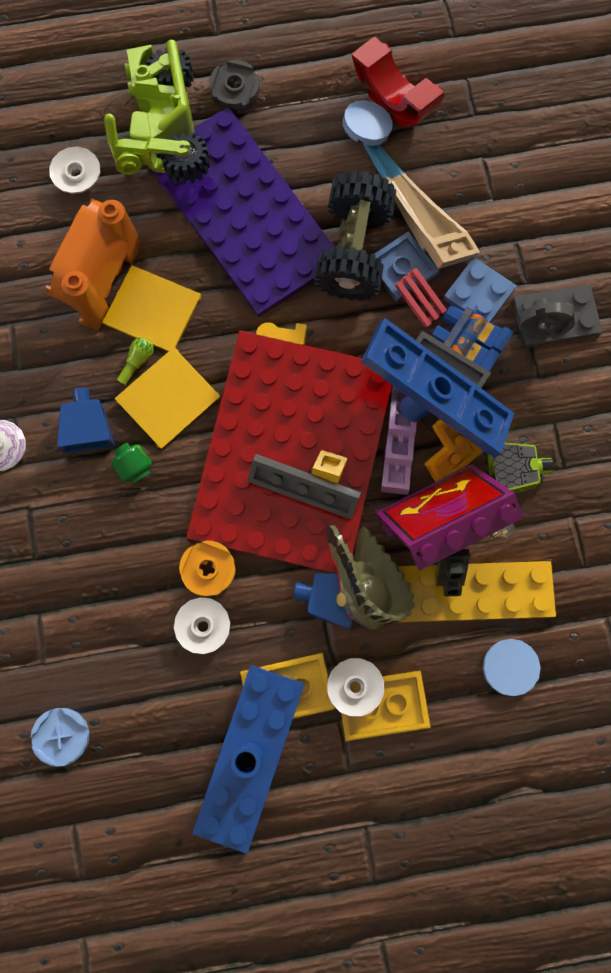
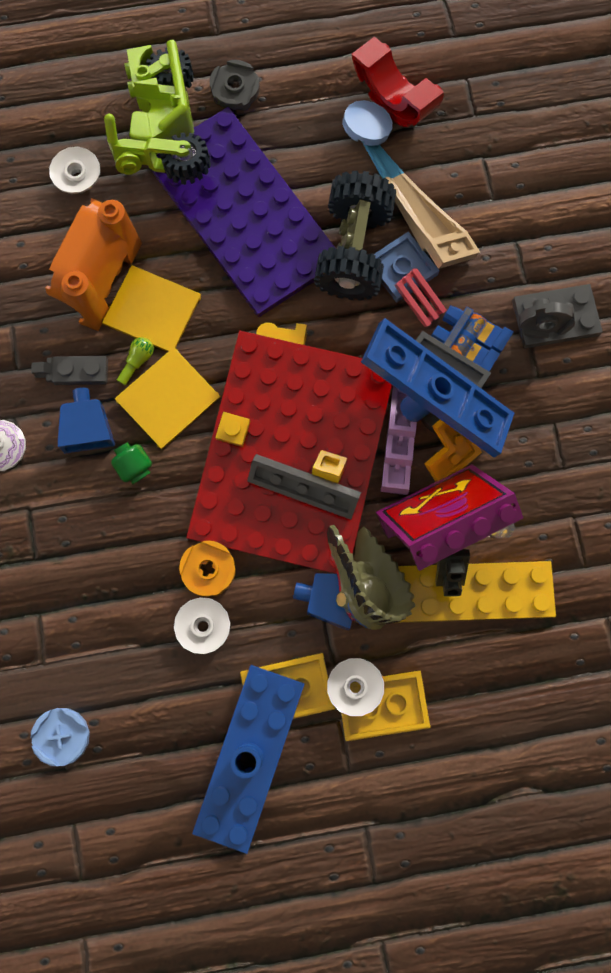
(73, 370): none -> dark grey hinge
(232, 429): none -> yellow plate
(480, 290): medium blue plate -> none
(511, 667): light blue tile -> none
(519, 467): torso -> none

